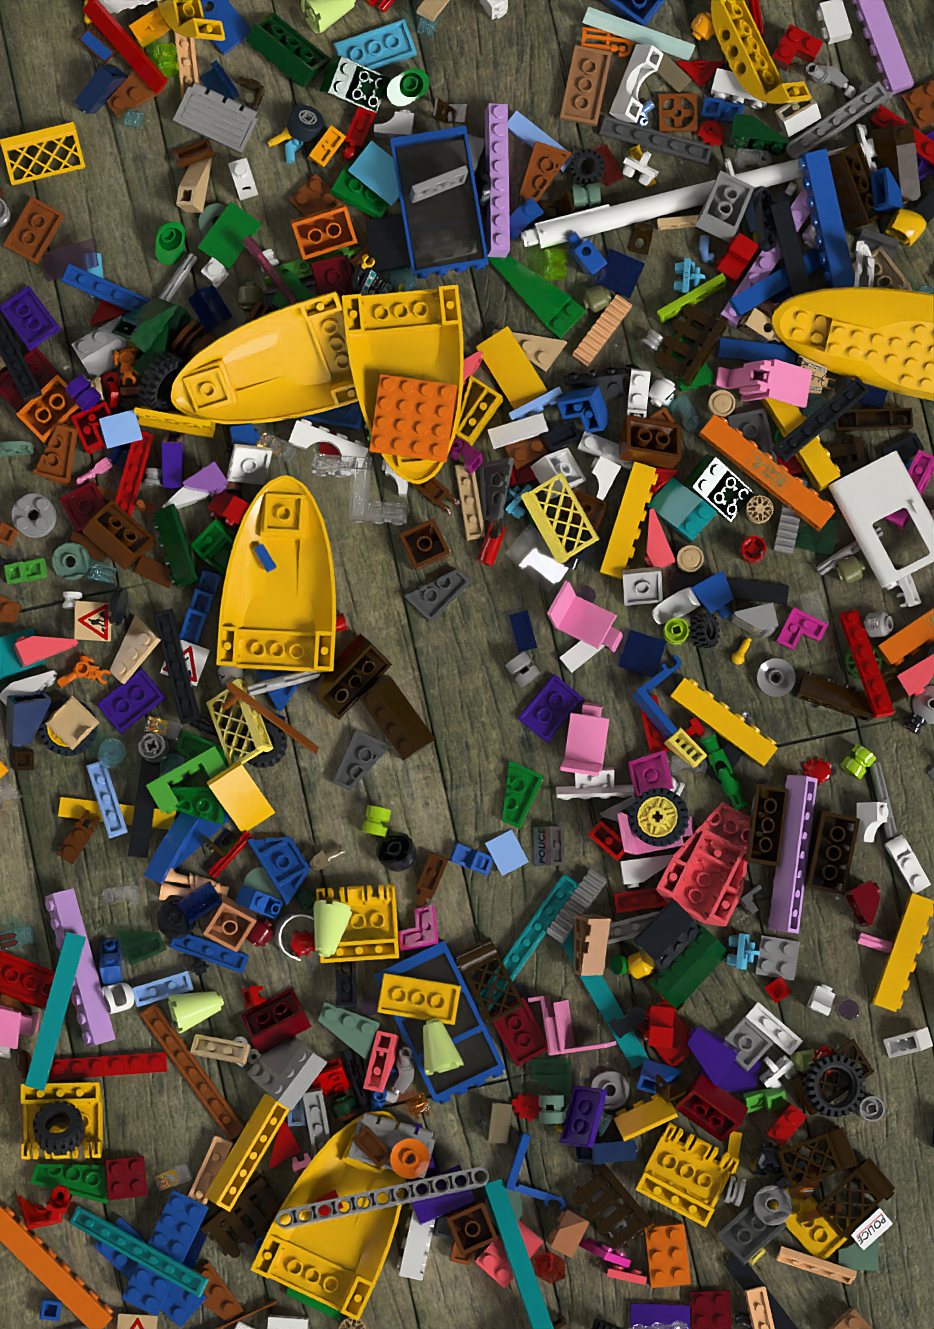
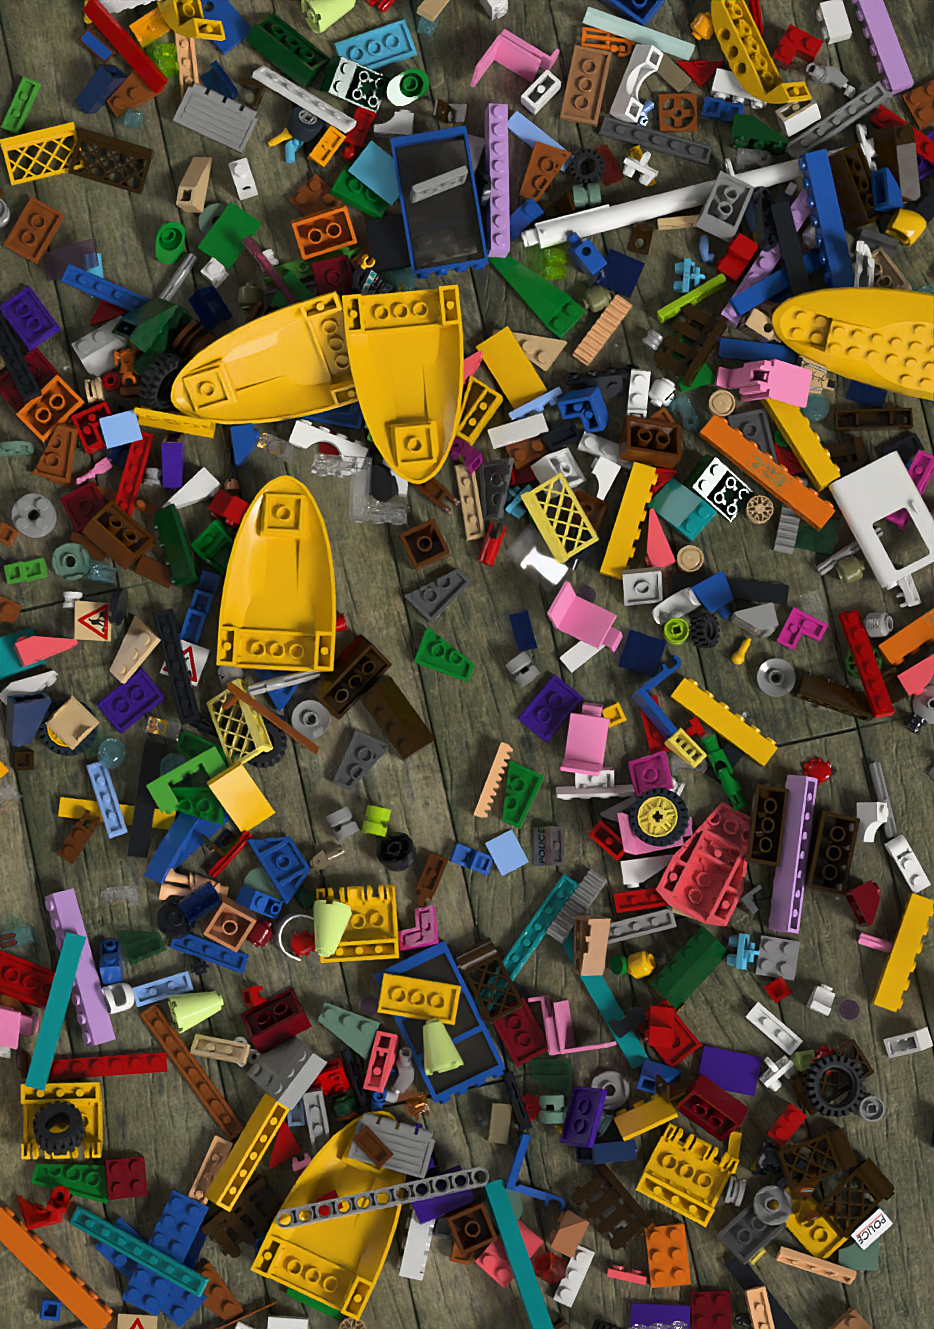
(20, 106): none -> bright green tile
(84, 670): orange piece -> none
(85, 395): dark purple wheel -> none
(112, 395): red tile -> none
(115, 145): none -> dark brown fence
(153, 748): light grey wheel -> none
(174, 1176): clear leg -> none
(193, 153): reddish brown tile -> none
(207, 480): medium lavender slope -> none
(249, 464): white tile -> none
(265, 558): blue axle -> none
(301, 719): none -> light grey dish
(304, 99): none -> white tile
(342, 824): none -> light grey wheel
(346, 985): black plate -> none
(383, 483): none -> black tile
(400, 1155): orange dish -> none
(413, 418): orange plate -> none
(442, 657): none -> green wing
(493, 777): none -> light nougat gear
(514, 55): none -> bright pink piece
(516, 1100): none -> black pin
(540, 92): none -> white brick
(574, 1276): none -> white plate
(605, 1252): dark pink plate -> none
(615, 714): none -> yellow tile
(666, 936): black slope -> none
(711, 132): red piece -> none
(712, 1052): dark purple slope -> none
(750, 1042): light grey tile -> none
(752, 549): red wheel -> none
(767, 1098): bright green slope -> none
(820, 420): black tile -> none
(858, 761): lime wheel -> none

